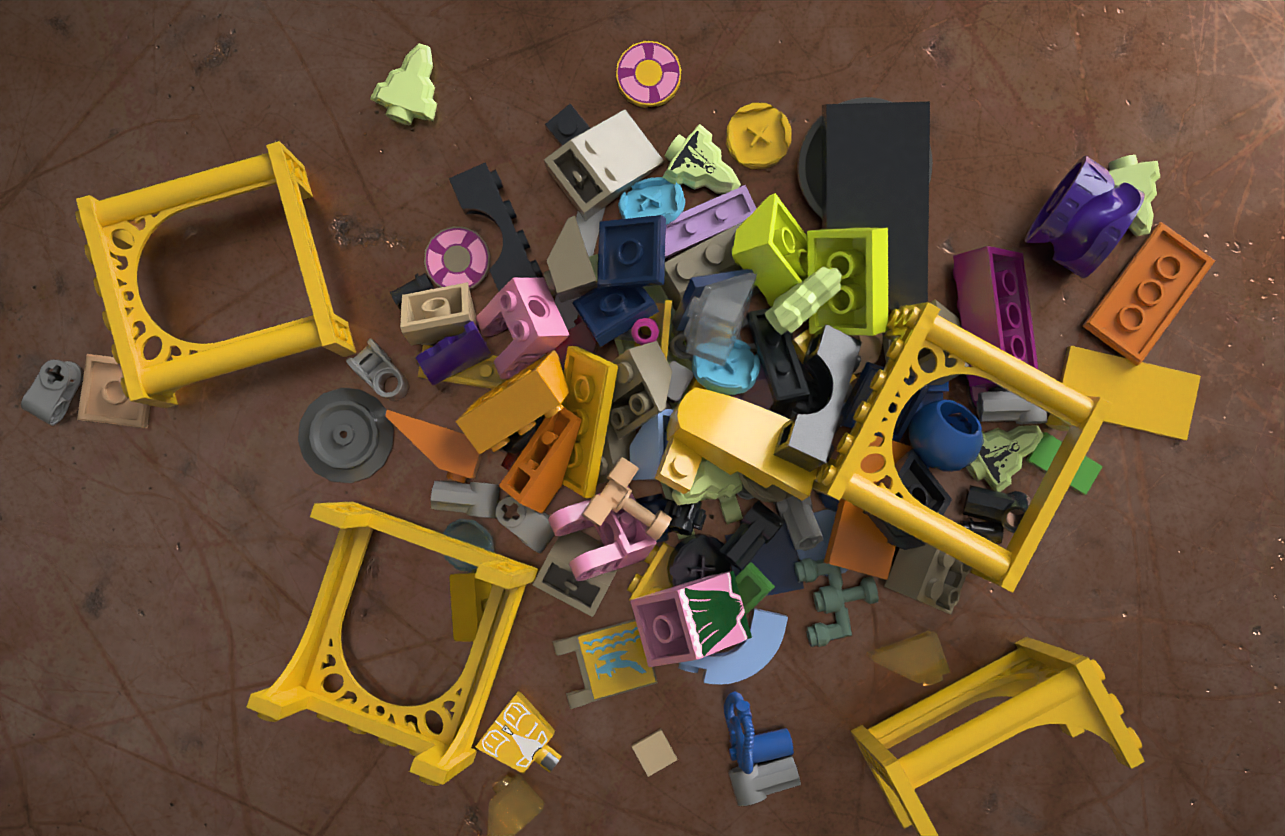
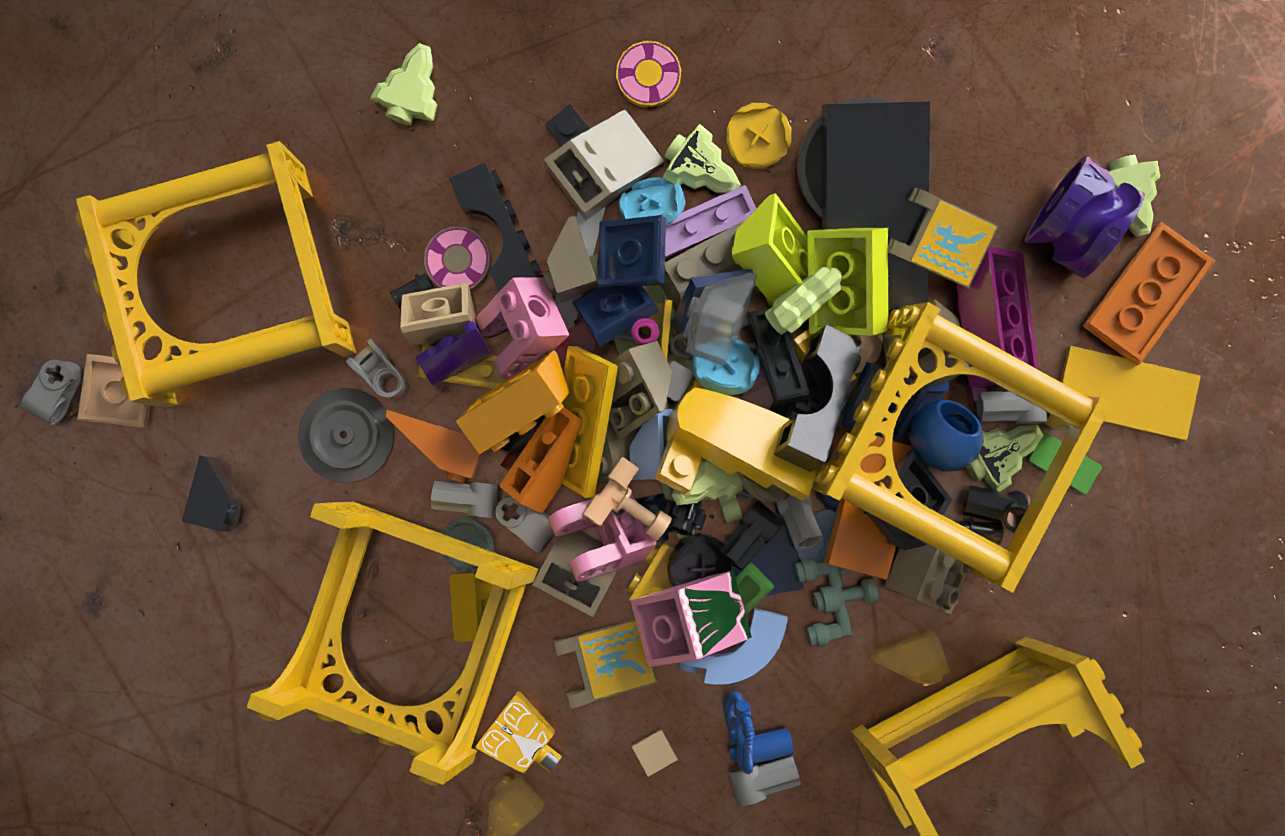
(211, 498): none -> black slope
(947, 239): none -> flag

